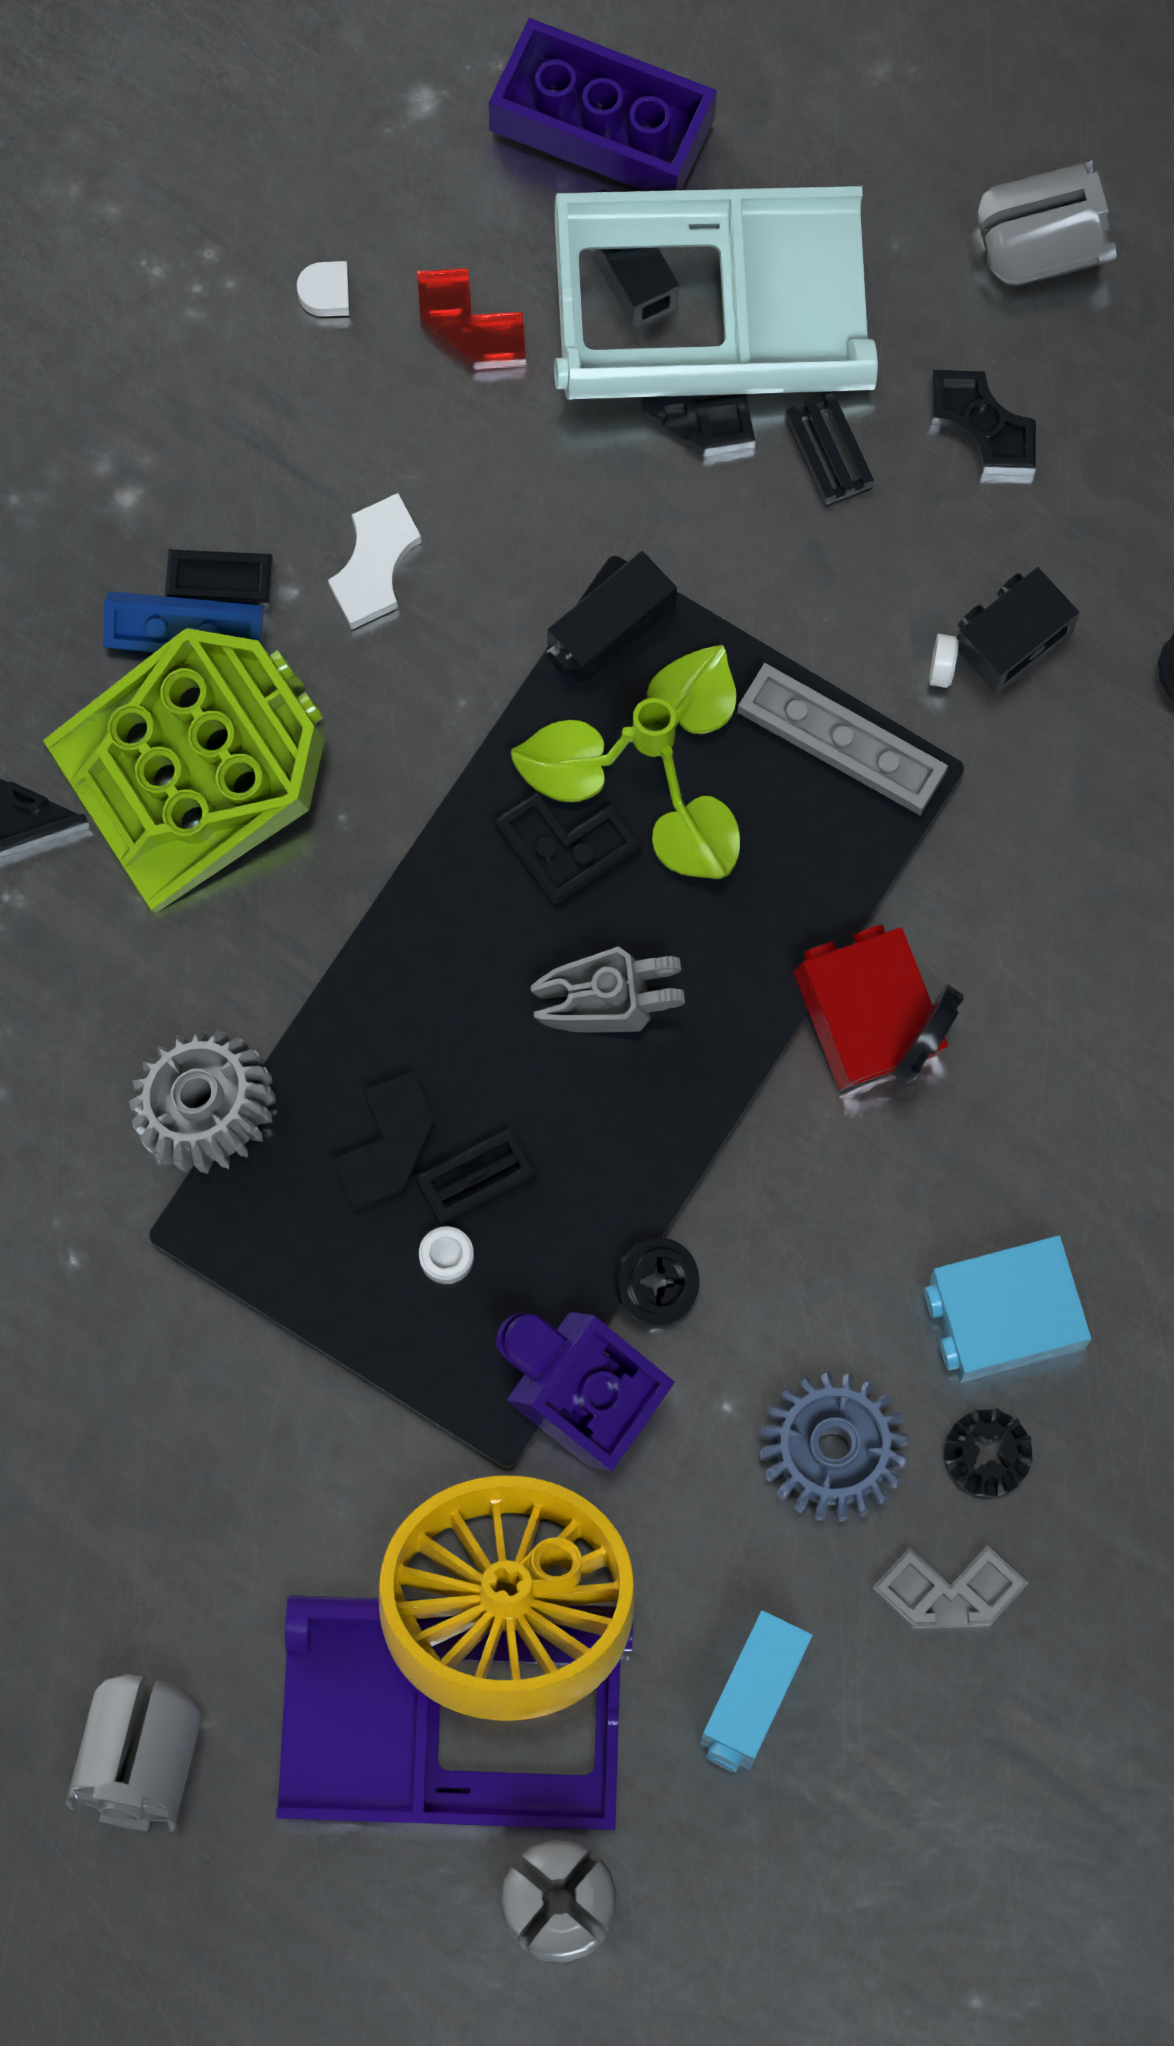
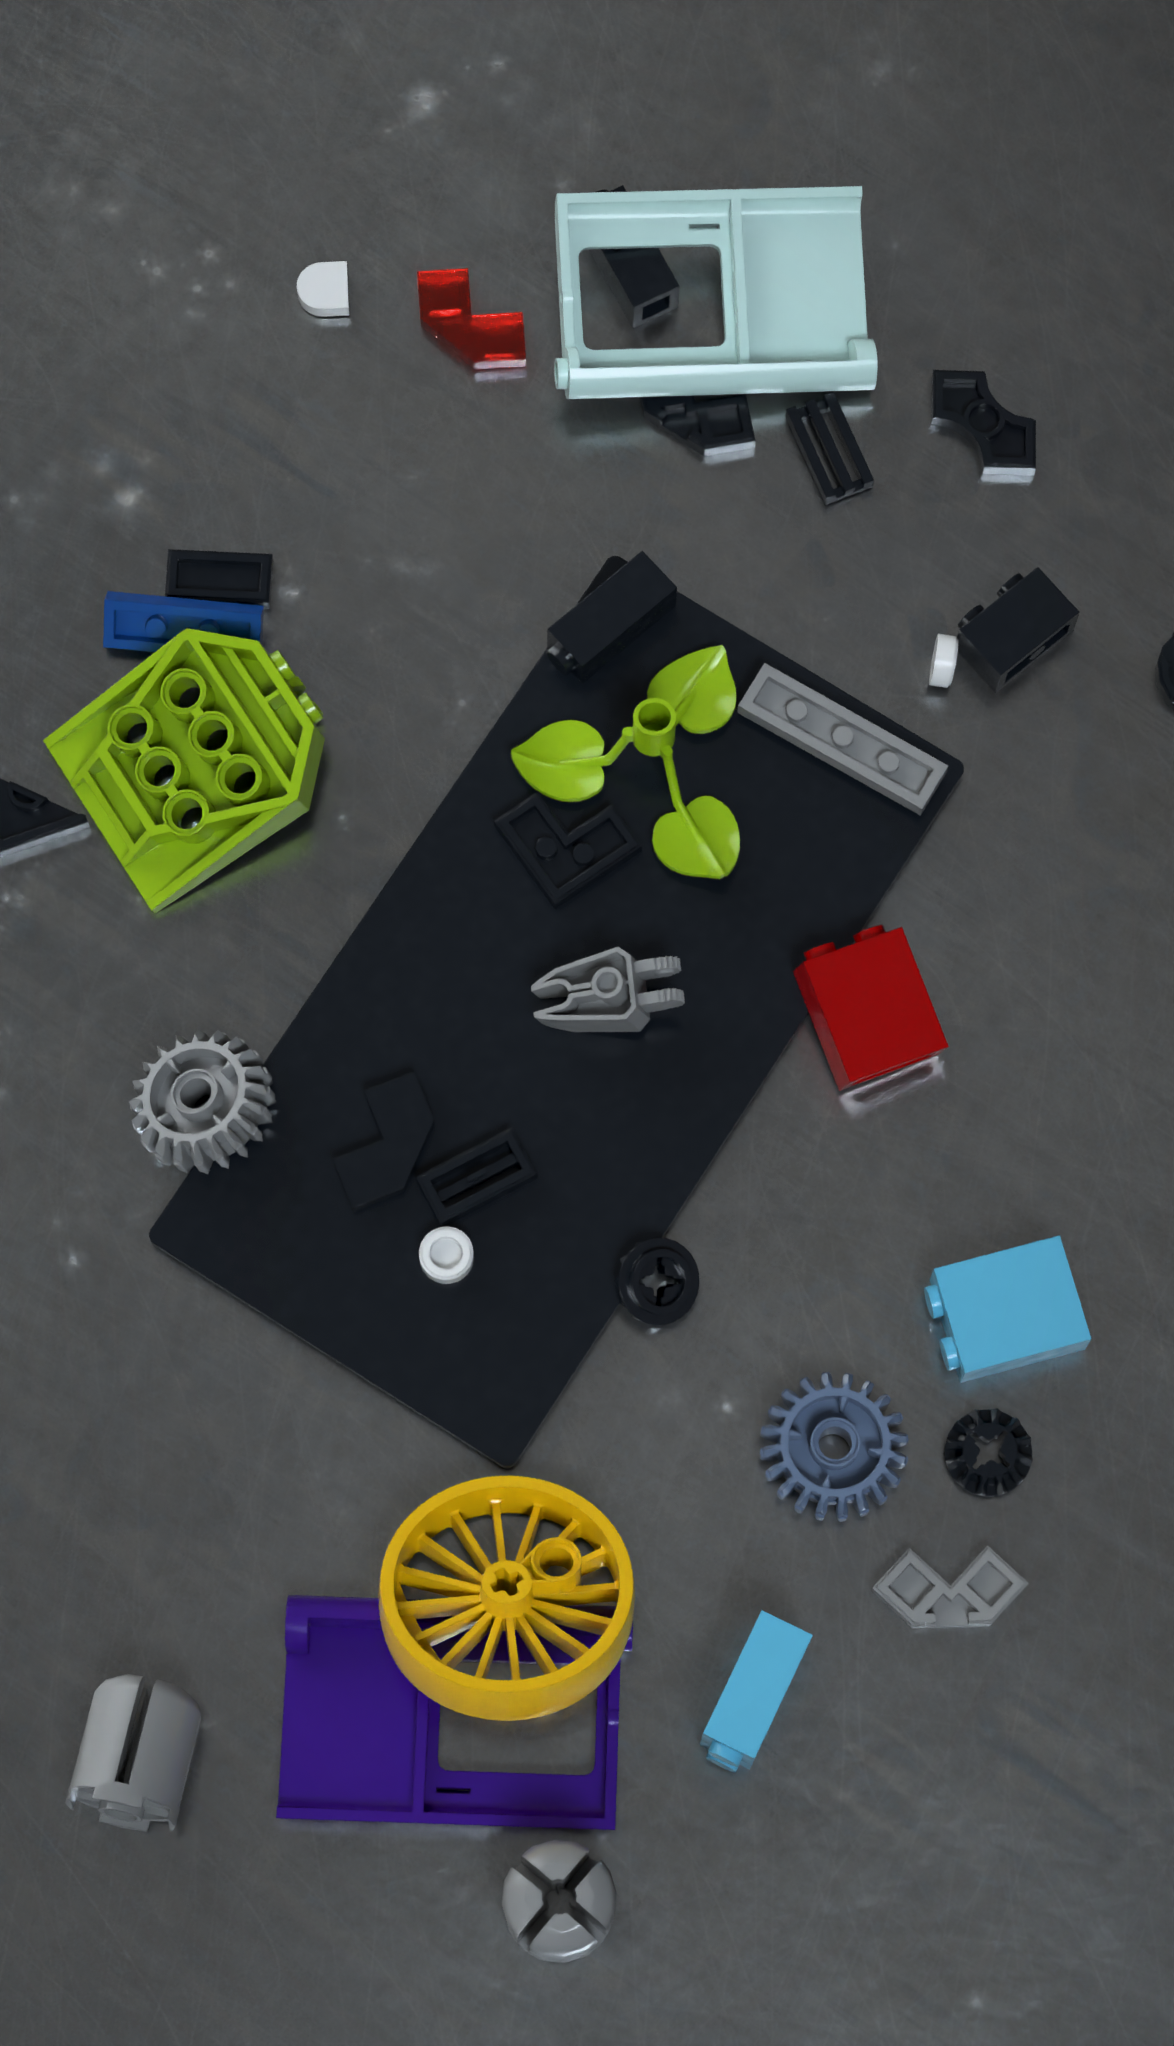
(383, 539): white tile -> none
(576, 1390): dark purple brick -> none
(601, 109): dark purple brick -> none
(929, 1034): black tile -> none
(1046, 225): light grey cylinder -> none

